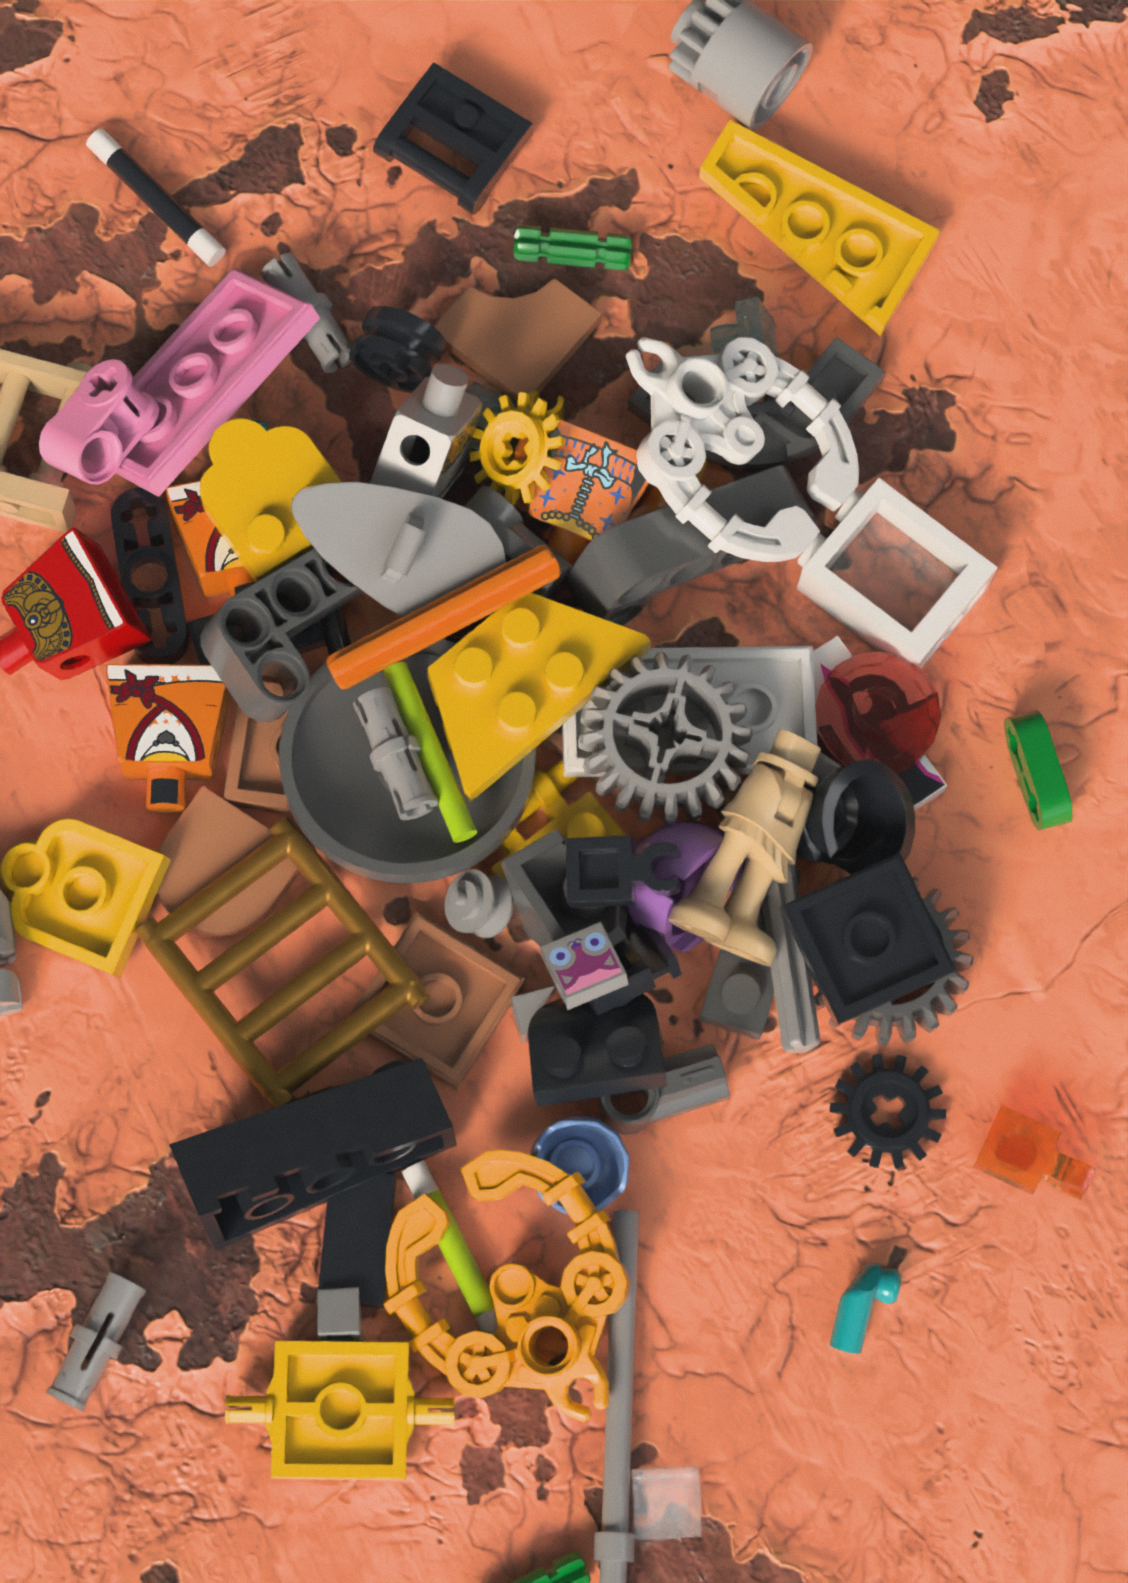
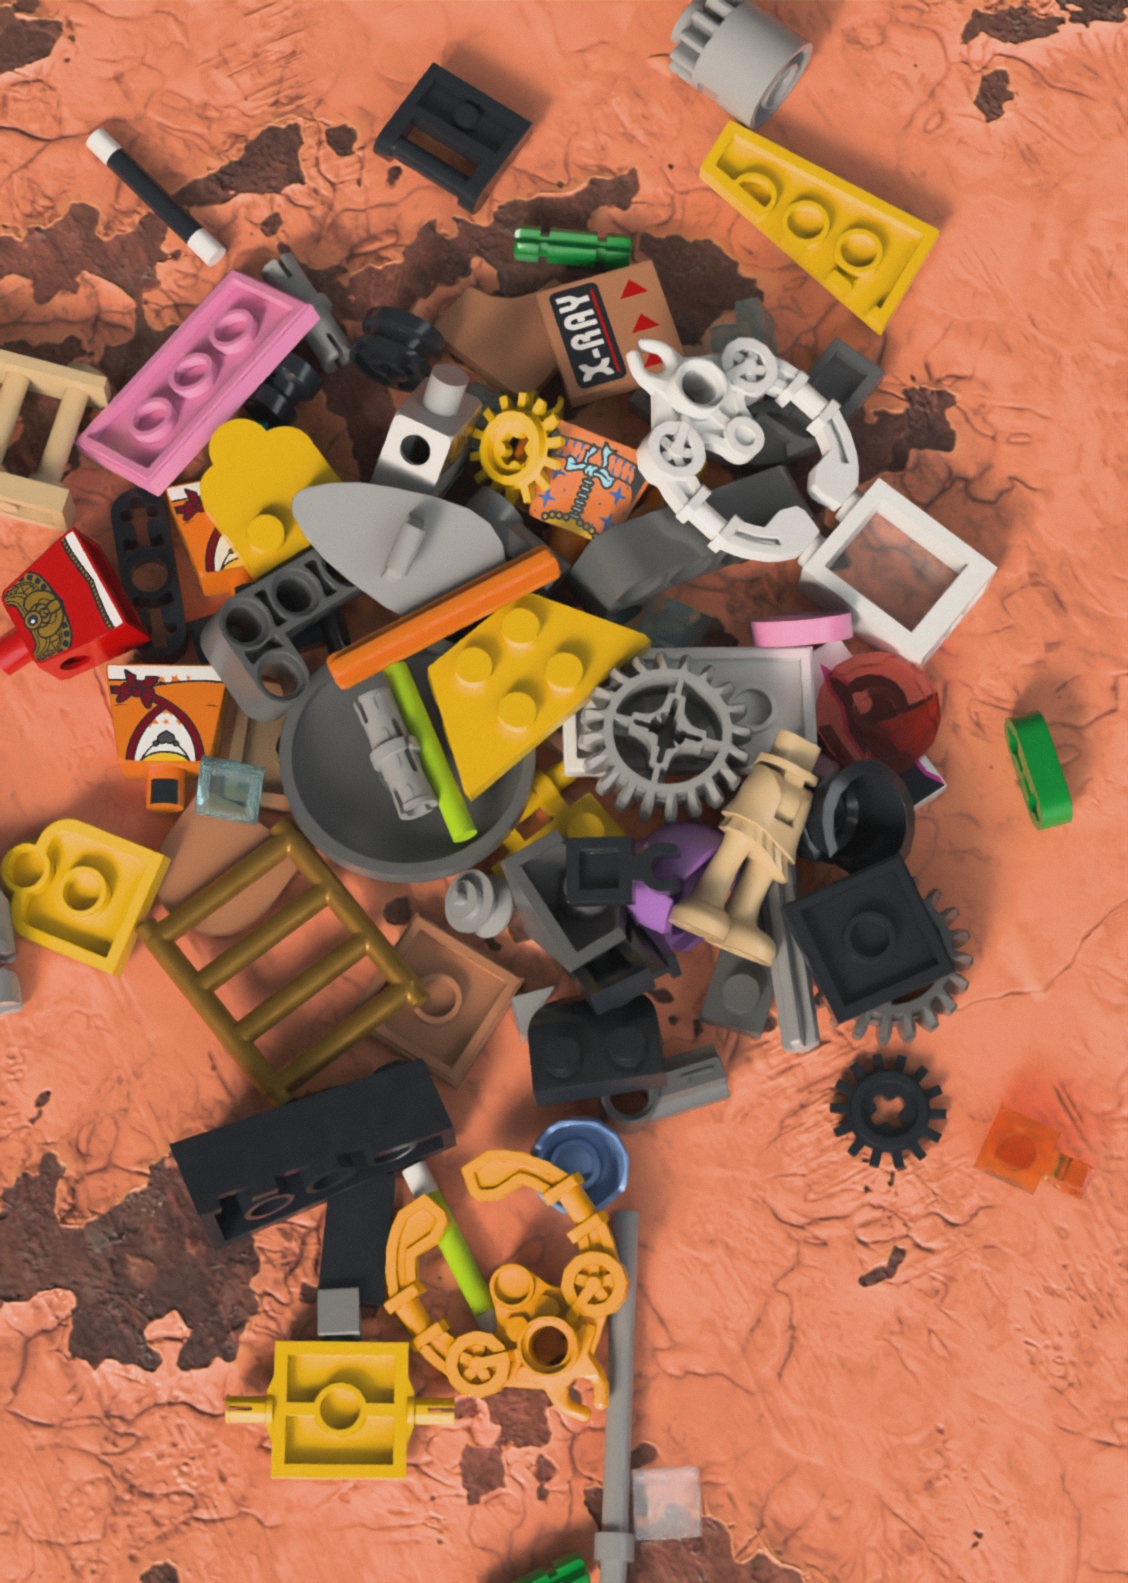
(72, 1383): light grey pin -> none
(97, 427): bright pink piece -> none
(229, 790): none -> clear light blue slope
(283, 391): none -> black wheel
(584, 965): tile -> none
(599, 322): none -> tile
(673, 623): none -> clear light blue tile
(802, 628): none -> bright pink piece
(857, 1302): teal arm -> none

